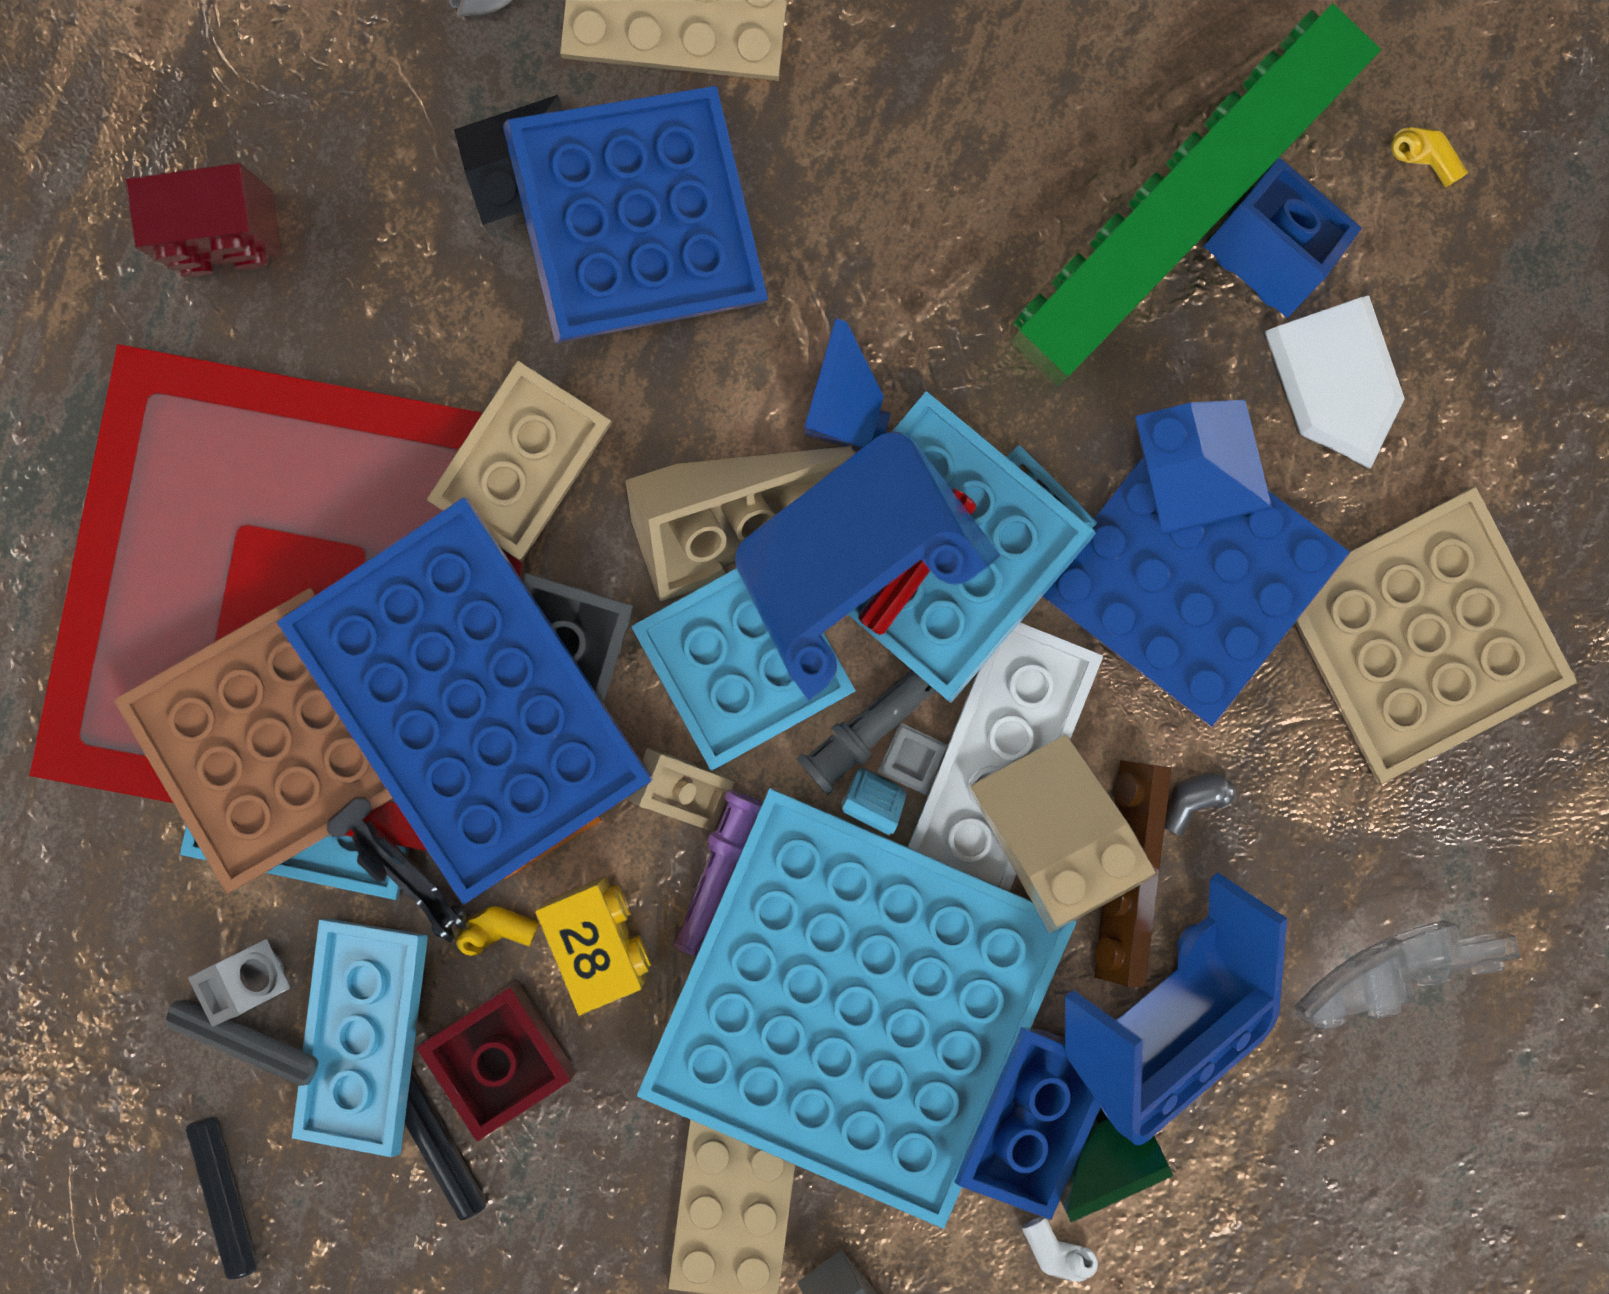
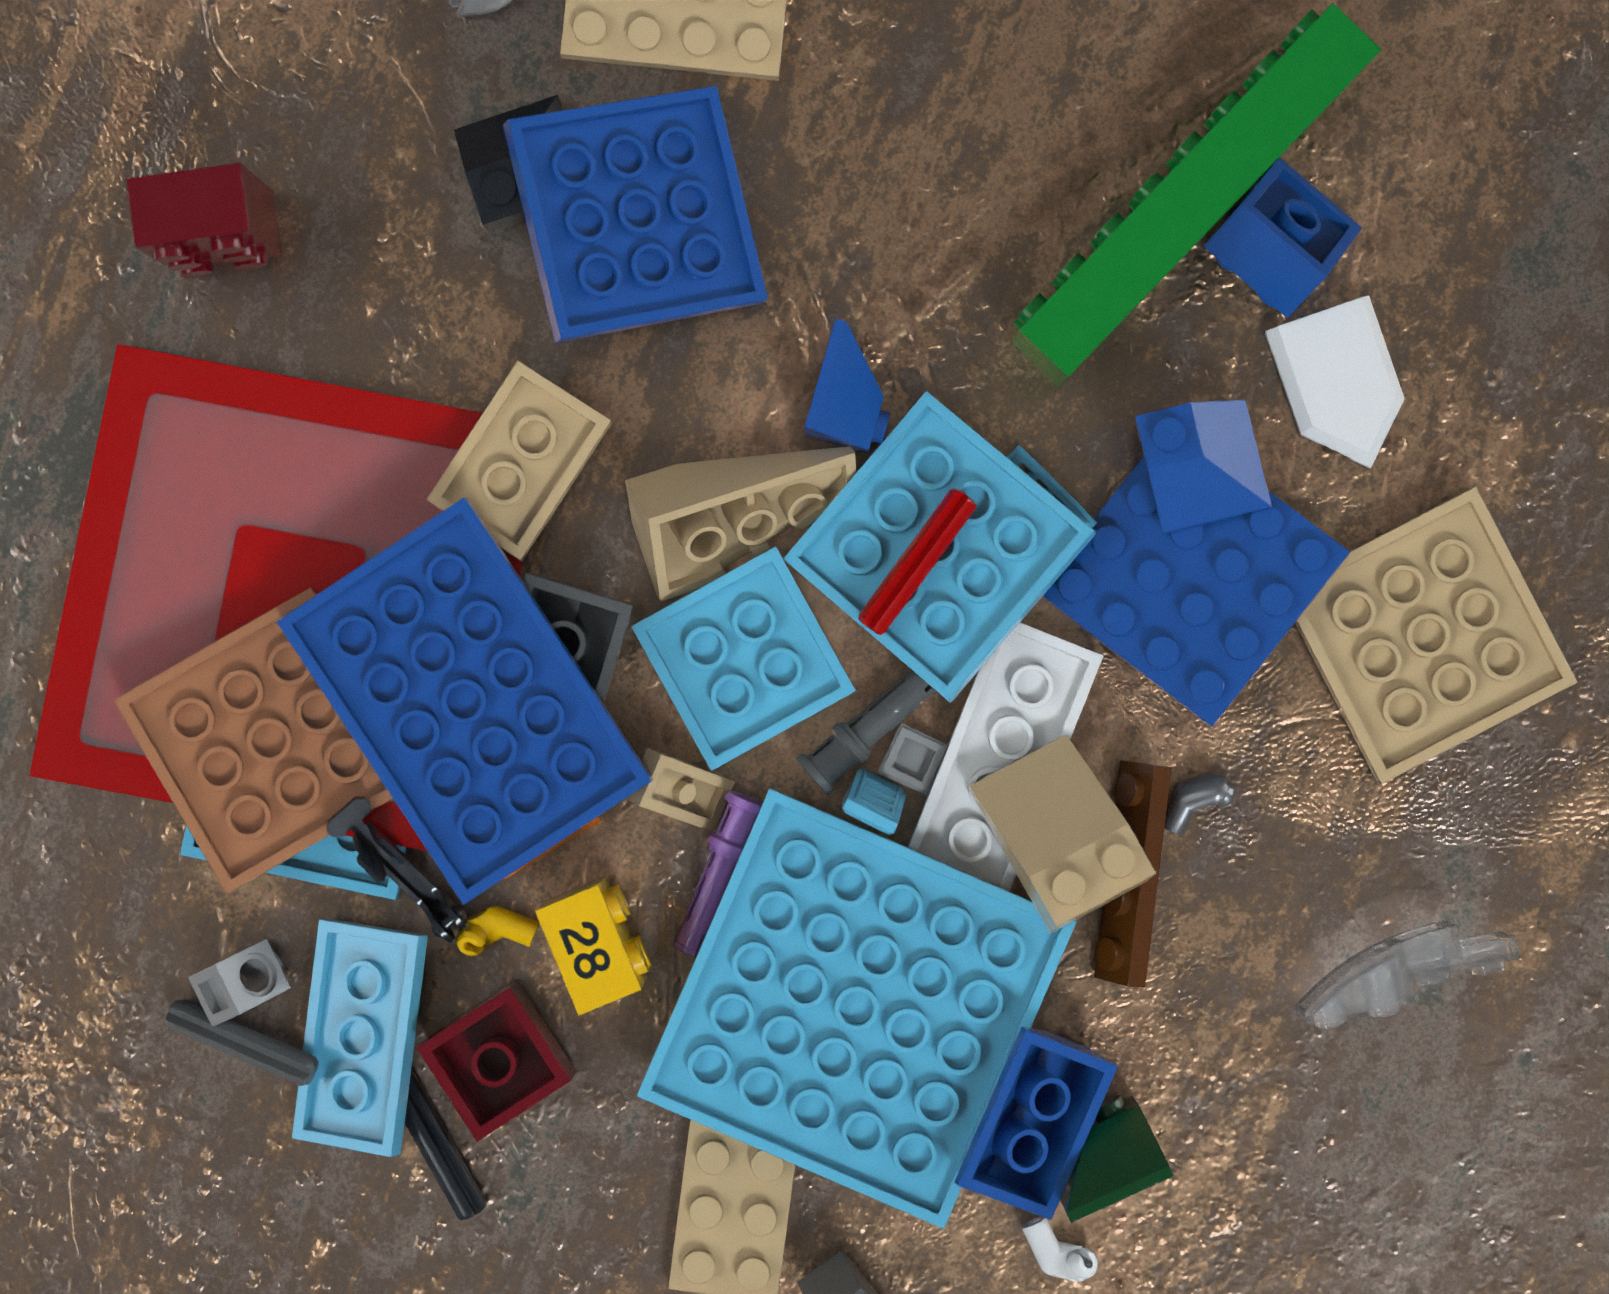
(221, 1198): black axle -> none
(850, 542): blue windscreen -> none
(1190, 1024): blue windscreen -> none
(1429, 148): yellow arm -> none

